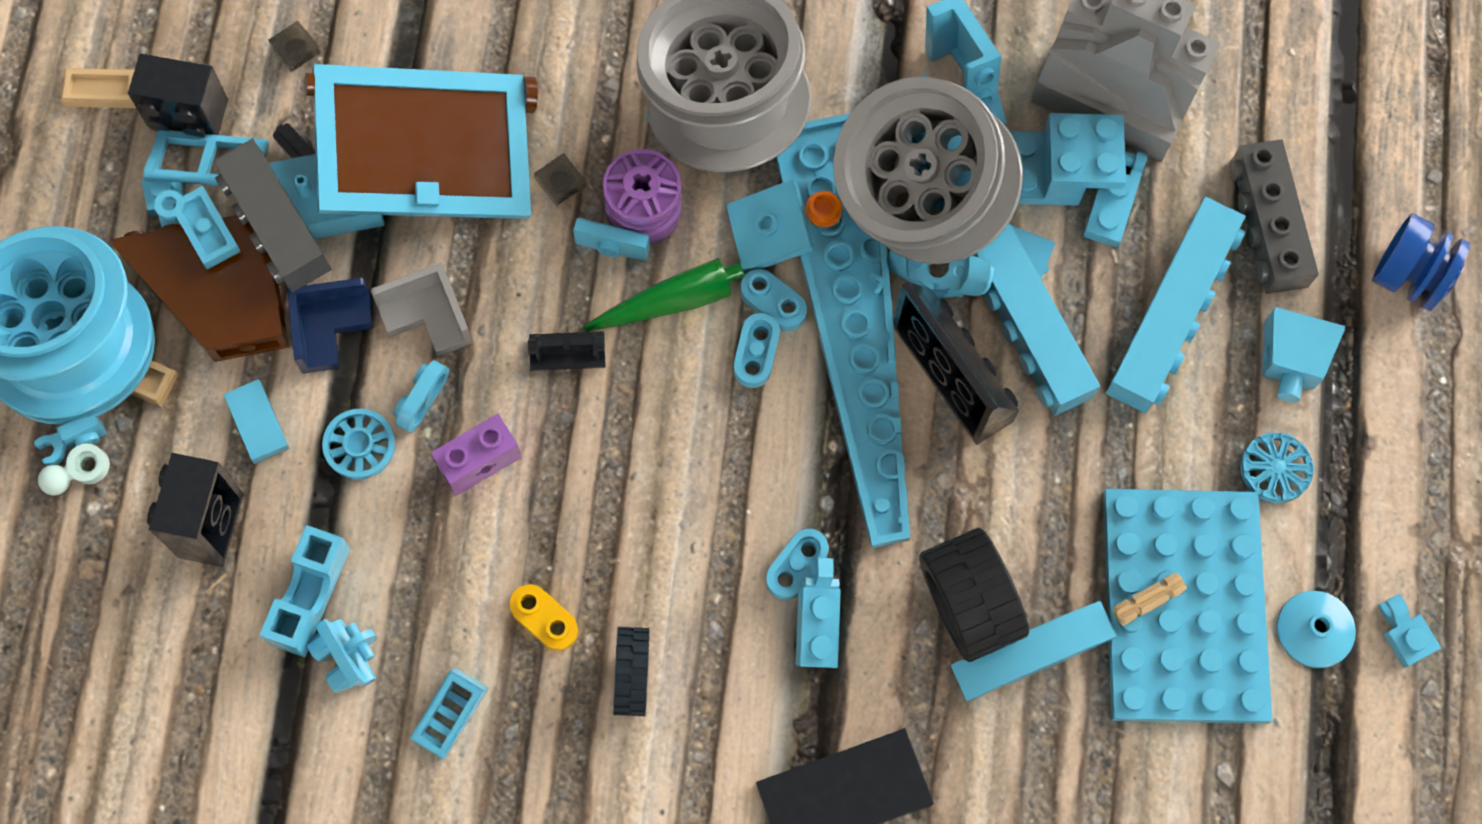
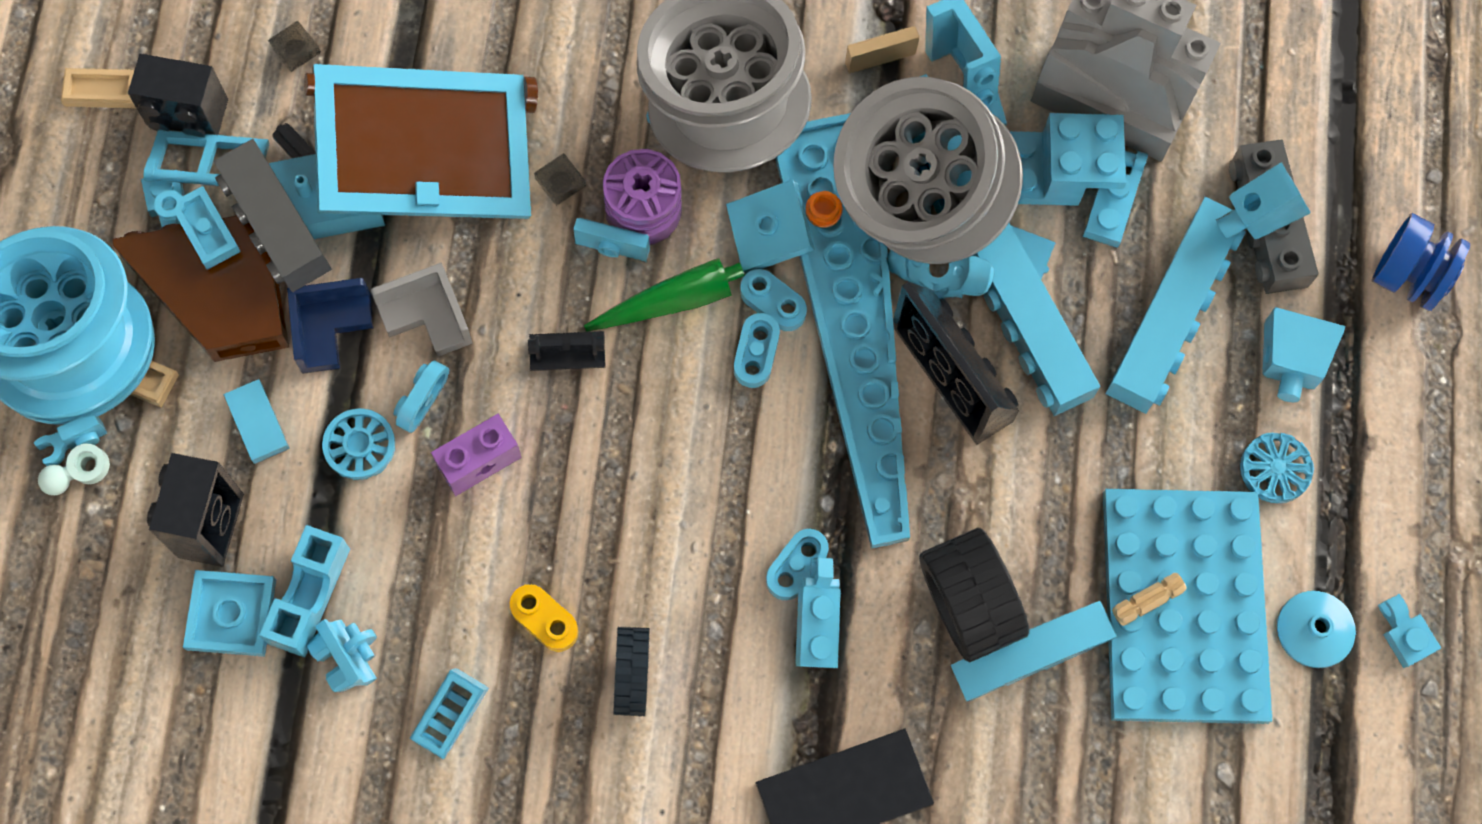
(228, 613): none -> medium azure plate
(882, 49): none -> tan tile
(1264, 205): none -> medium azure torso

